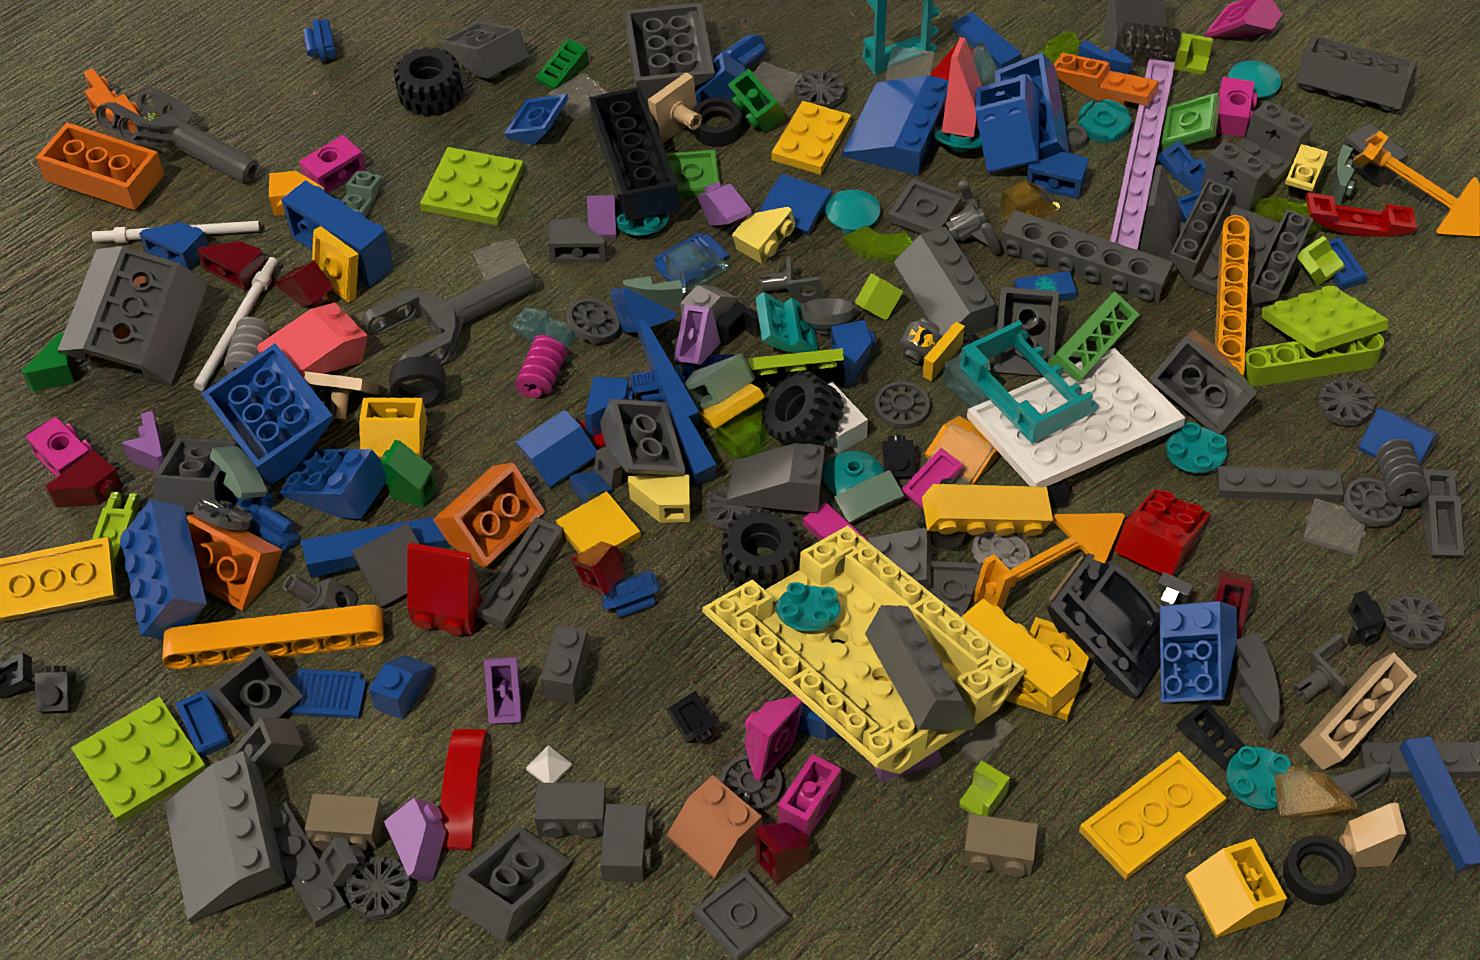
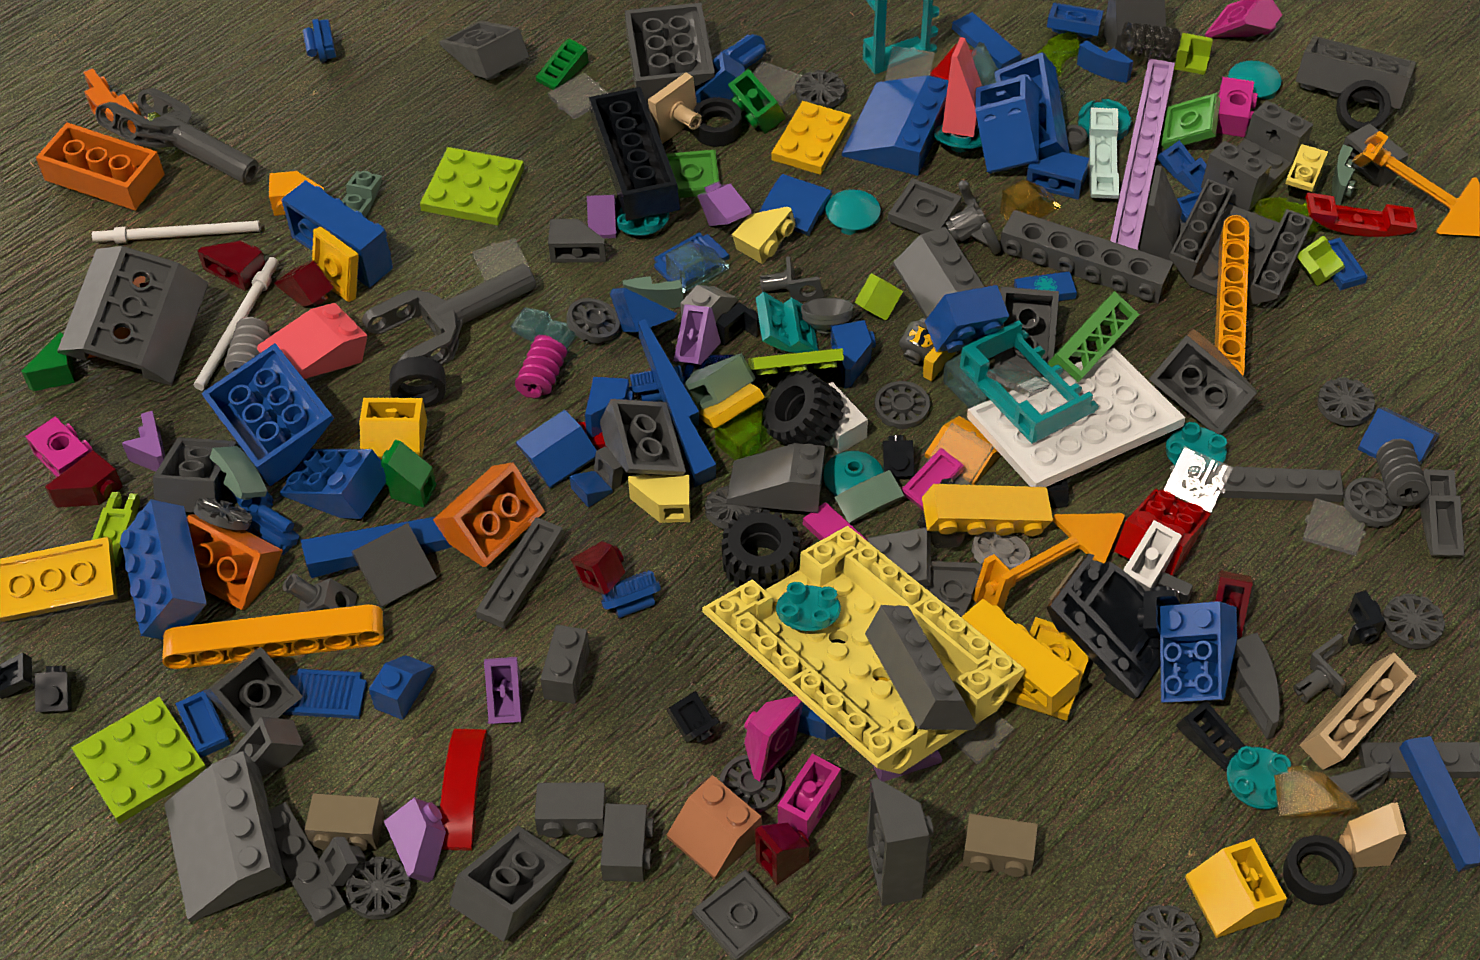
(175, 242): blue slope -> none
(333, 164): dark pink brick -> none
(341, 388): tan tile -> none
(428, 81): black tyre -> none
(442, 589): red slope -> none
(535, 118): blue slope -> none
(549, 766): white slope -> none
(597, 522): yellow tile -> none
(874, 244): clear neon green tile -> none
(897, 843): none -> dark grey slope
(966, 318): none -> blue brick
(986, 791): lime panel -> none
(1018, 379): none -> clear piece
(1076, 19): none -> blue plate
(1098, 82): orange slope -> none
(1103, 153): none -> light aqua slope
(1150, 613): none -> black bracket
(1152, 555): none -> white slope
(1152, 815): yellow plate -> none
(1198, 479): none -> piece
(1296, 362): lime beam -> none
(1324, 318): lime plate -> none
(1363, 85): none -> black tyre

